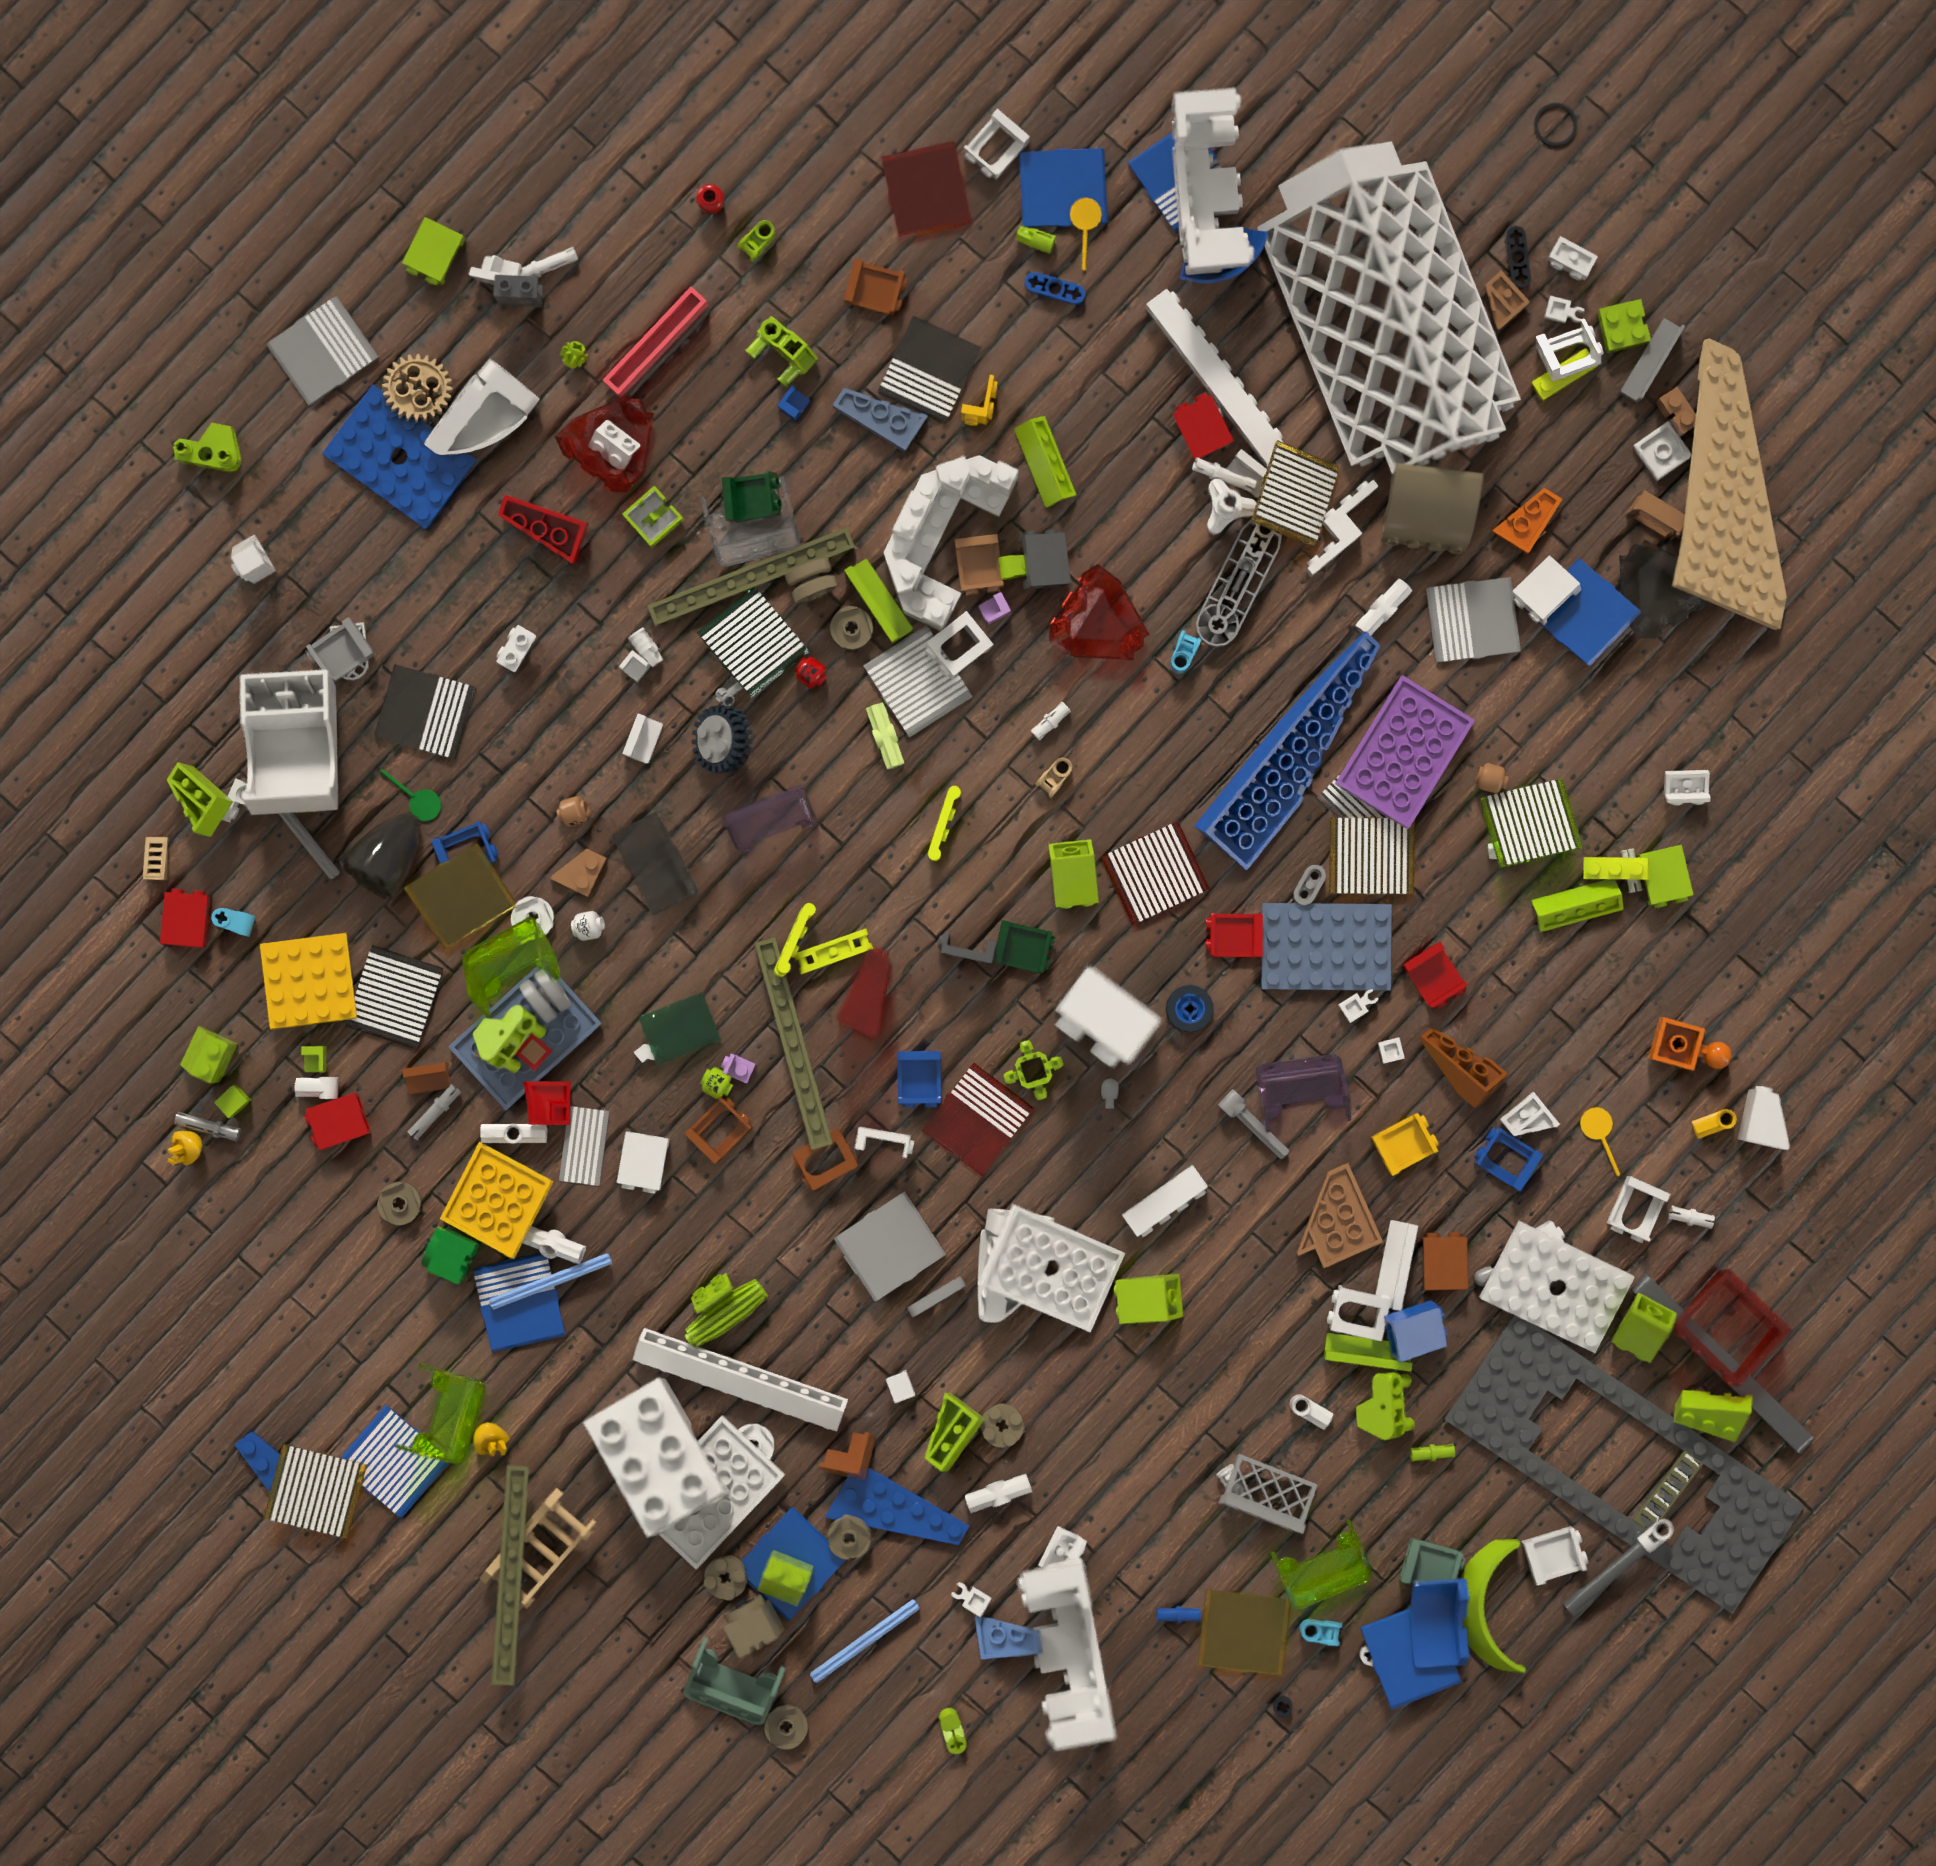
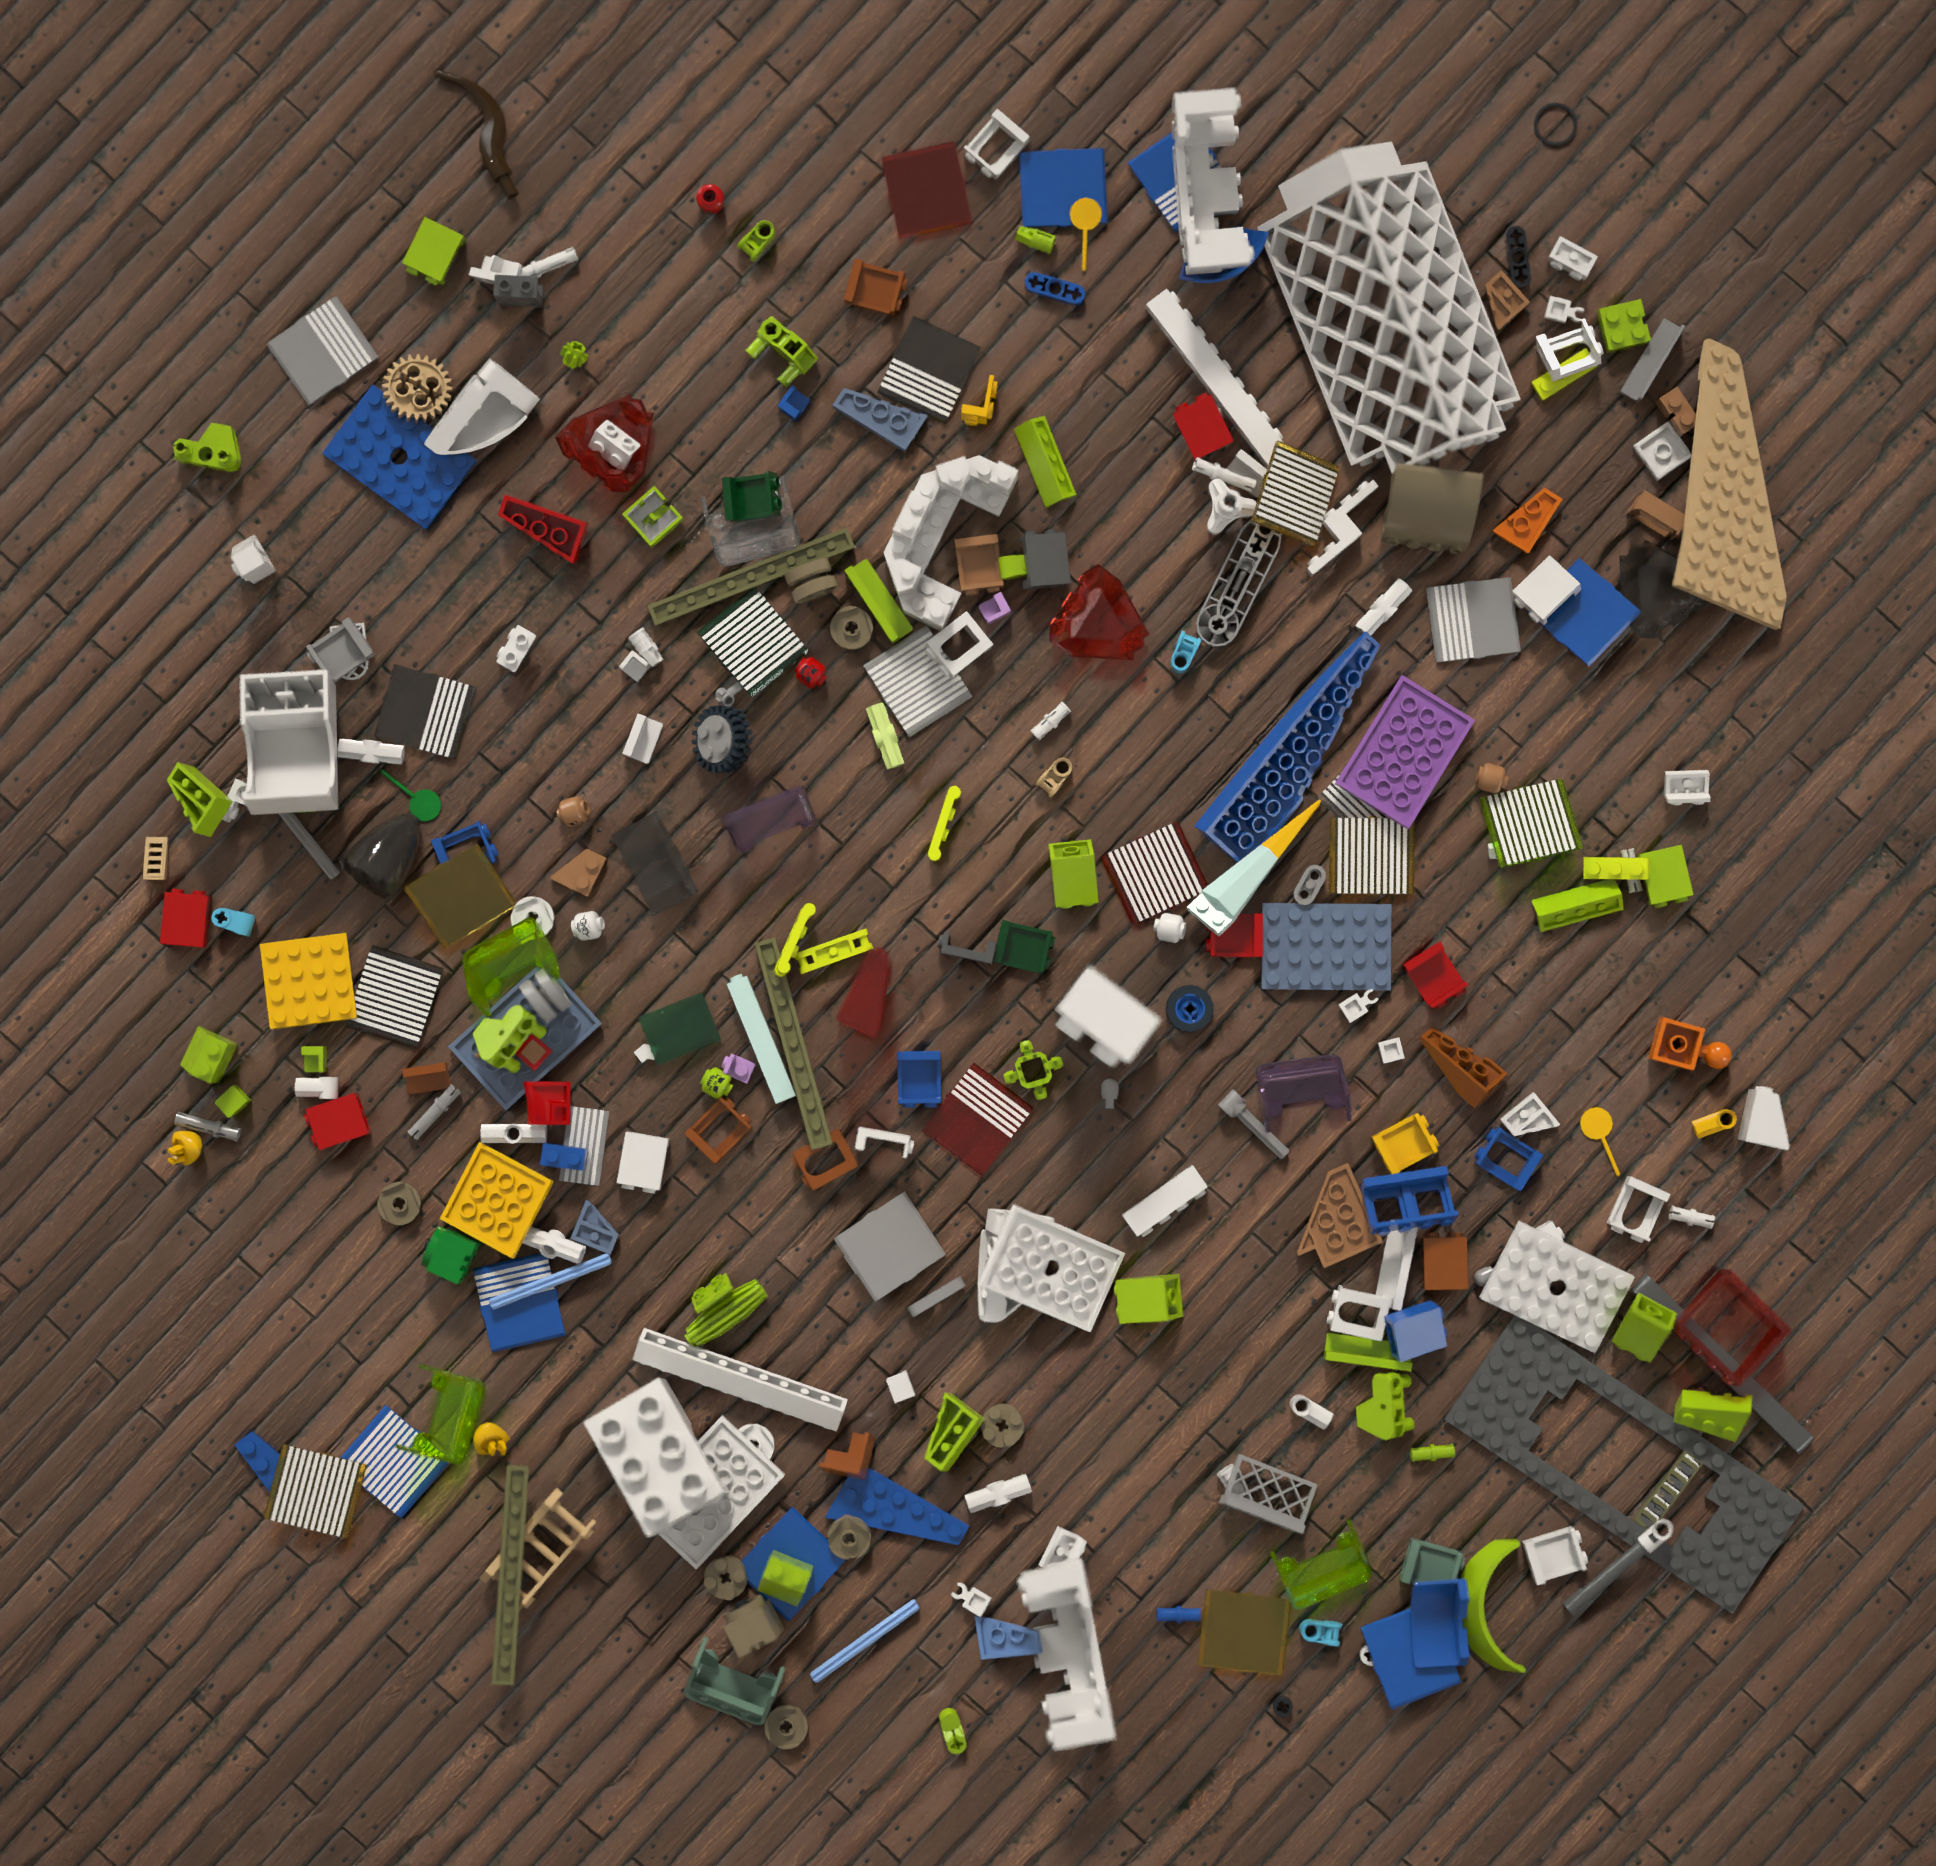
(371, 751): none -> white piece
(492, 133): none -> dark brown animal
(564, 1156): none -> blue brick
(594, 1229): none -> sand blue wing
(655, 342): coral brick -> none
(761, 1038): none -> light aqua brick
(1170, 927): none -> white head
(1227, 895): none -> light aqua plate
(1404, 1188): none -> blue window

